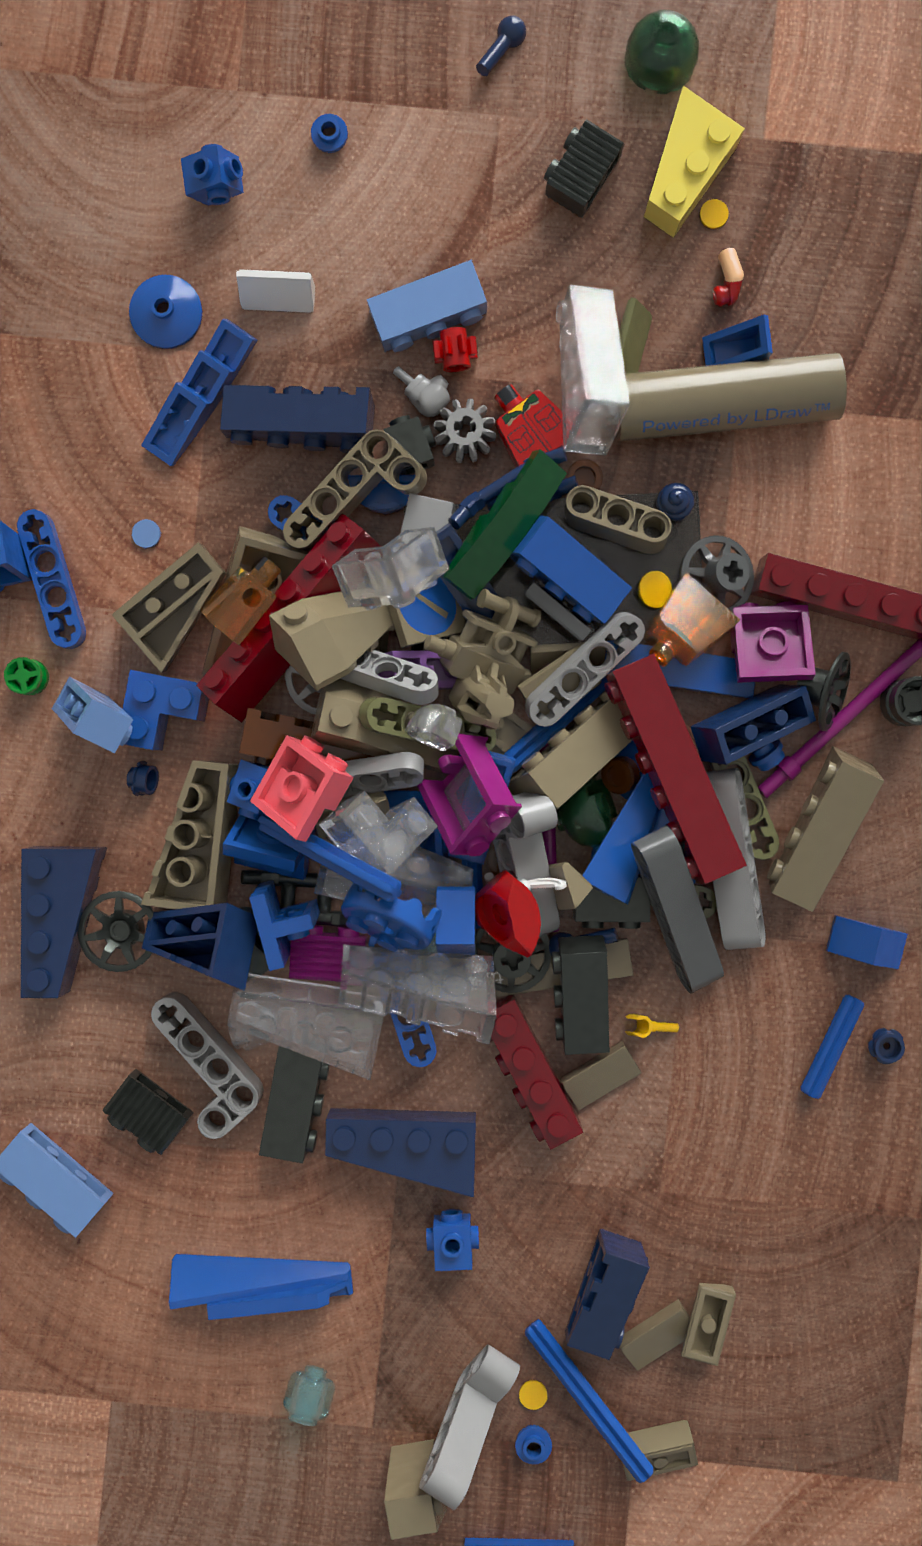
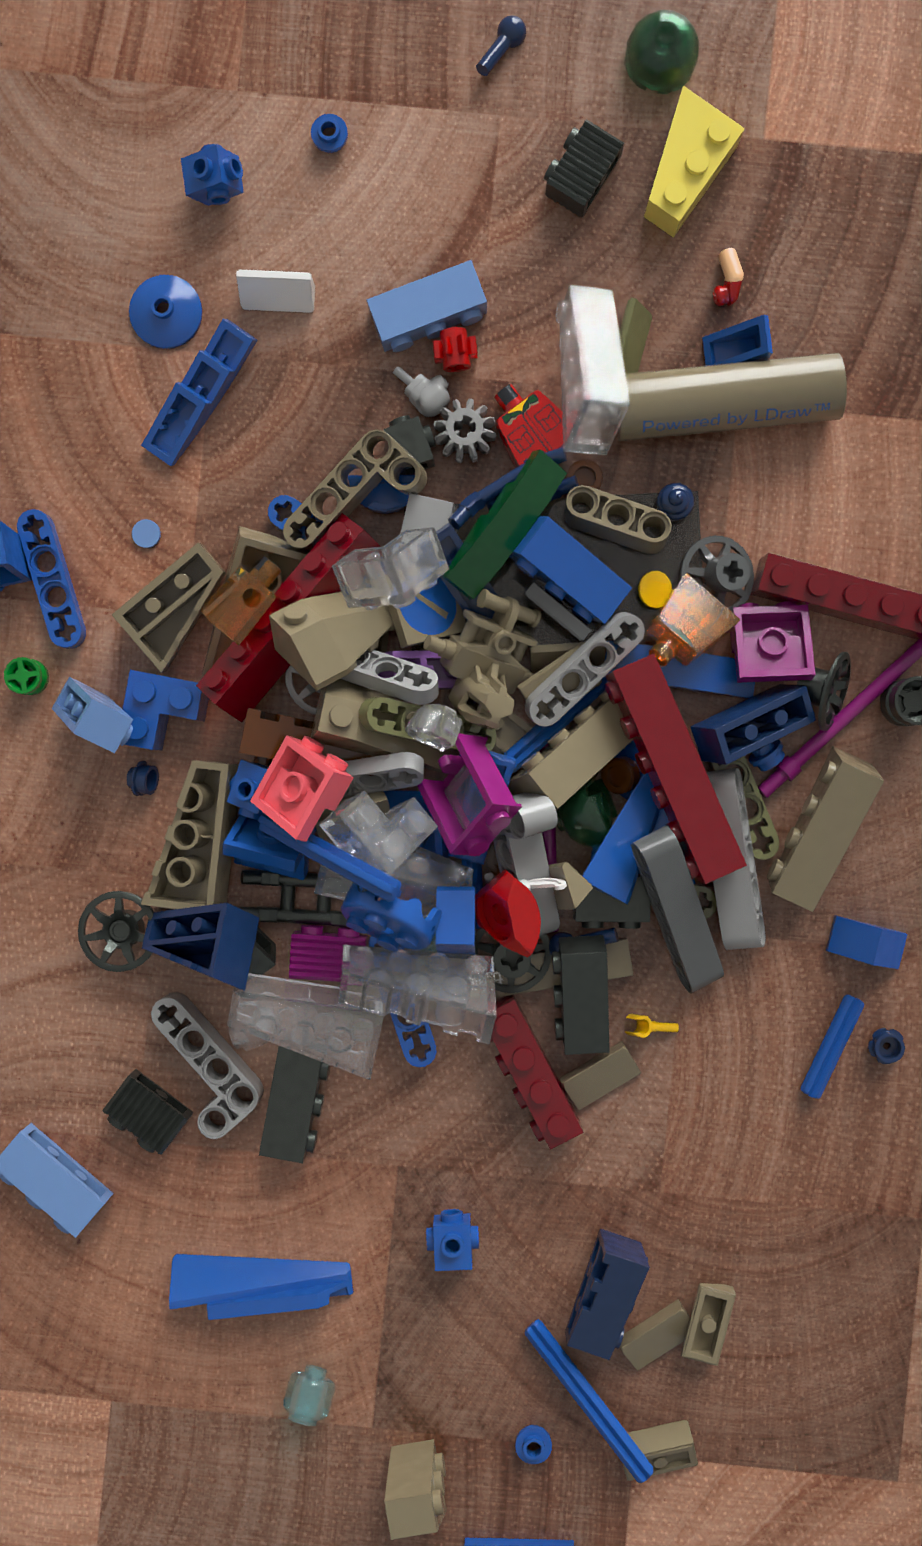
(54, 893): dark blue wedge -> none
(279, 924): blue bracket -> none
(296, 416): dark blue wedge -> none
(410, 1144): dark blue wedge -> none
(466, 1425): light grey beam -> none
(533, 1395): yellow piece -> none
(714, 214): yellow piece -> none

